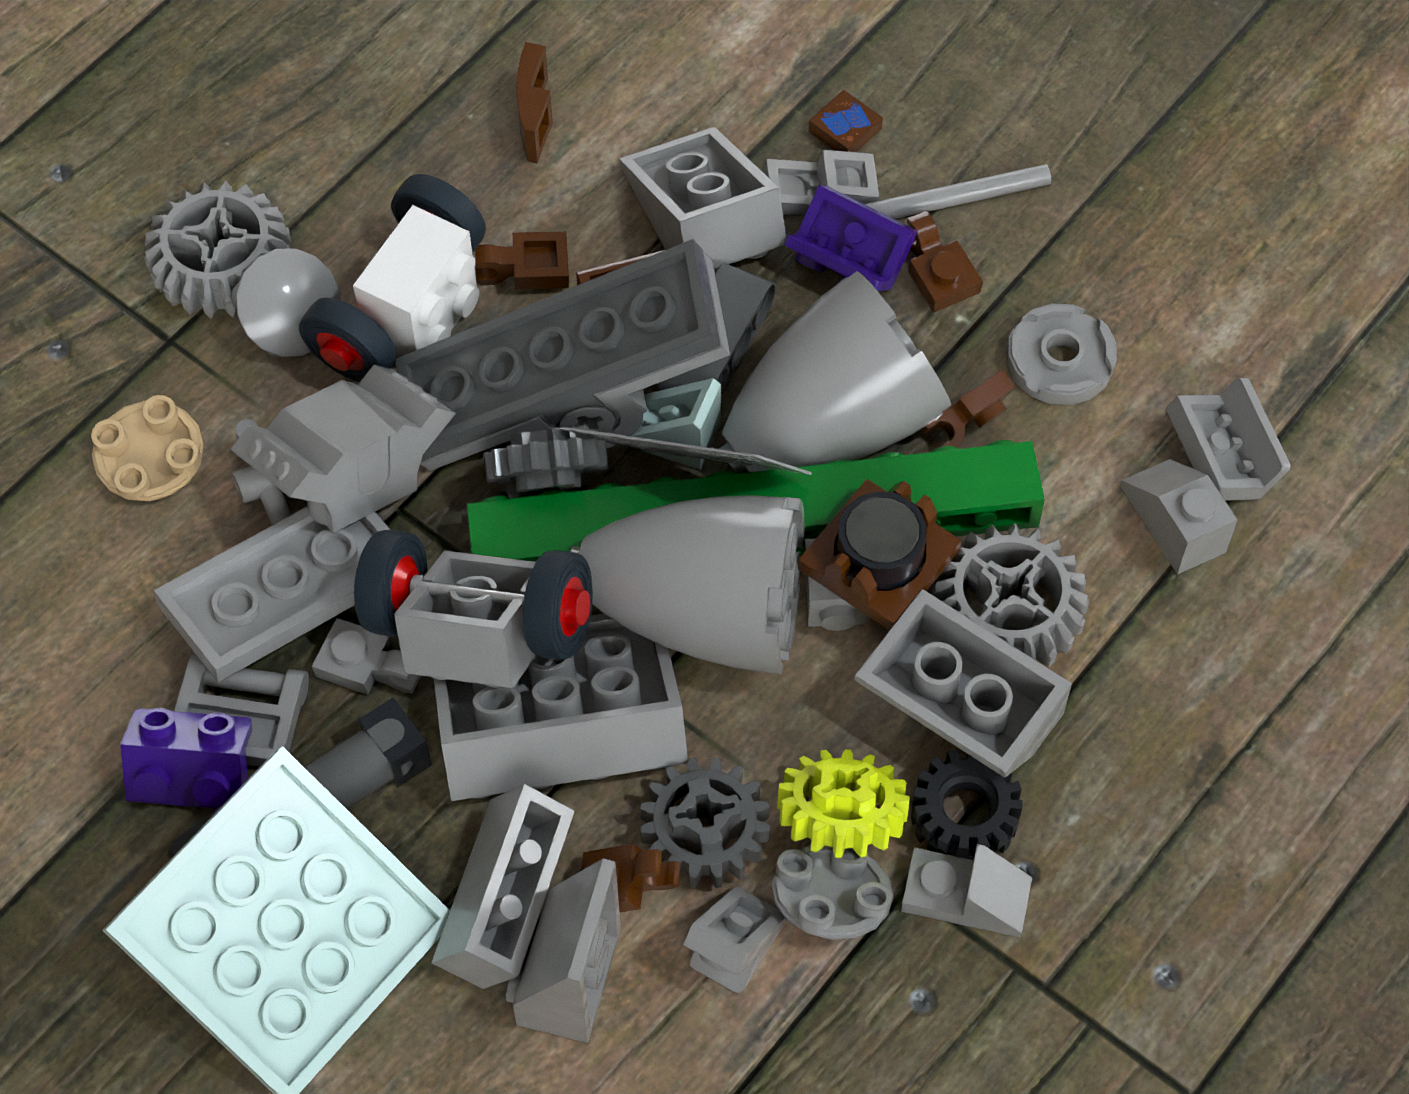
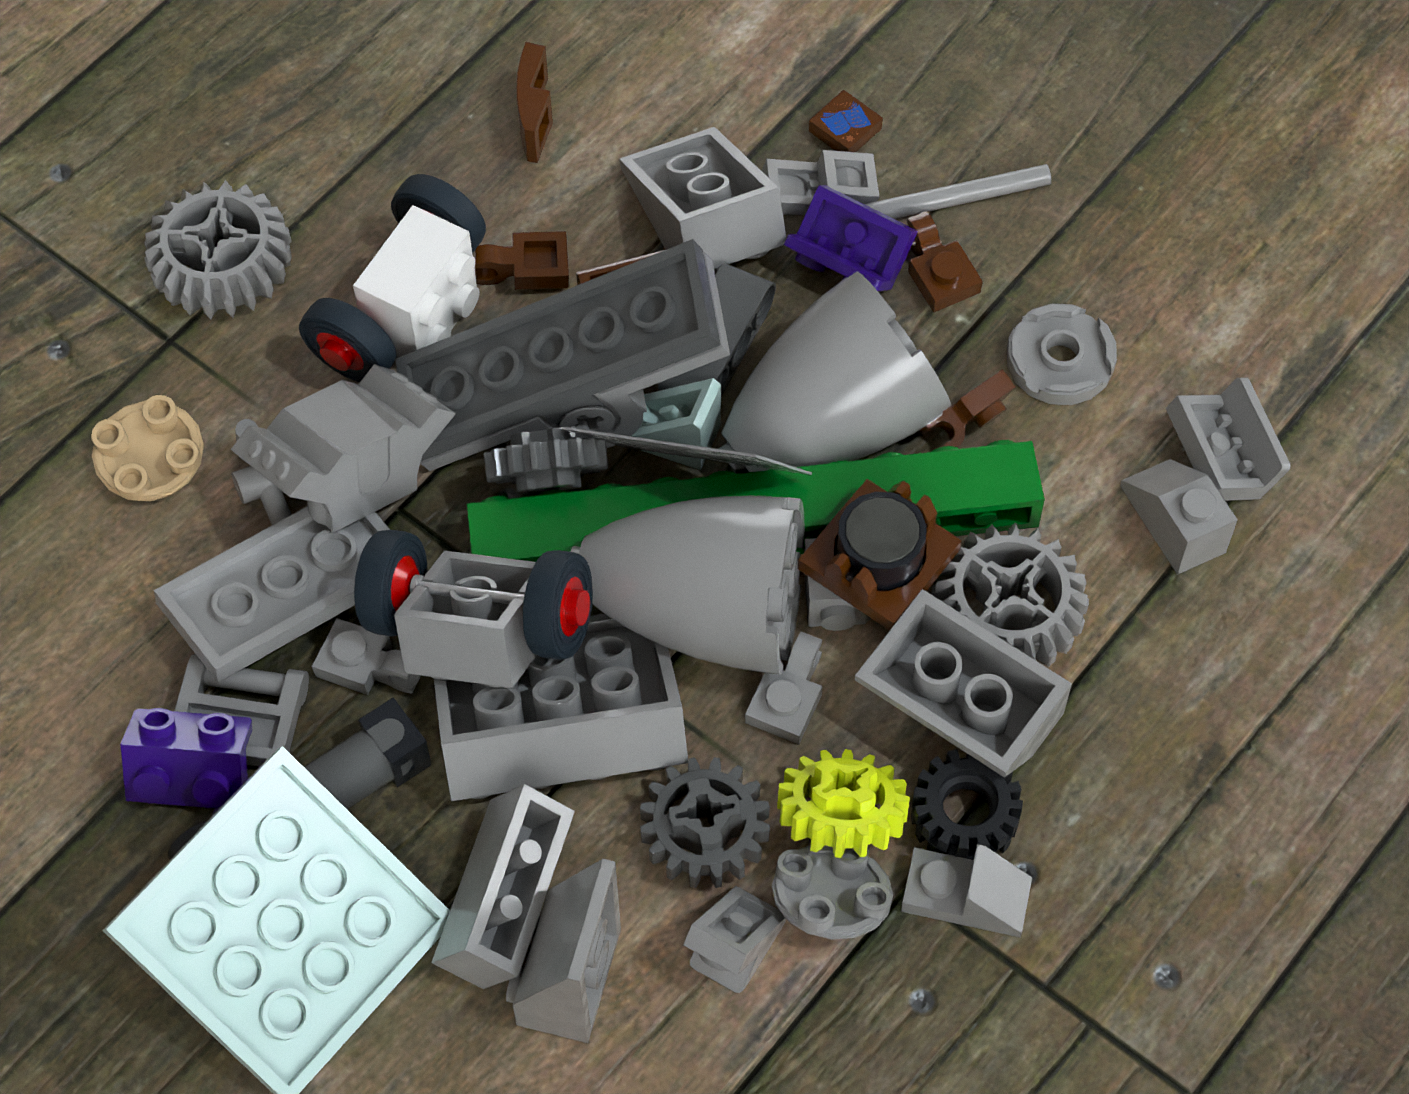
(276, 296): light grey dish -> none
(636, 872): reddish brown plate -> none
(788, 701): none -> light grey plate

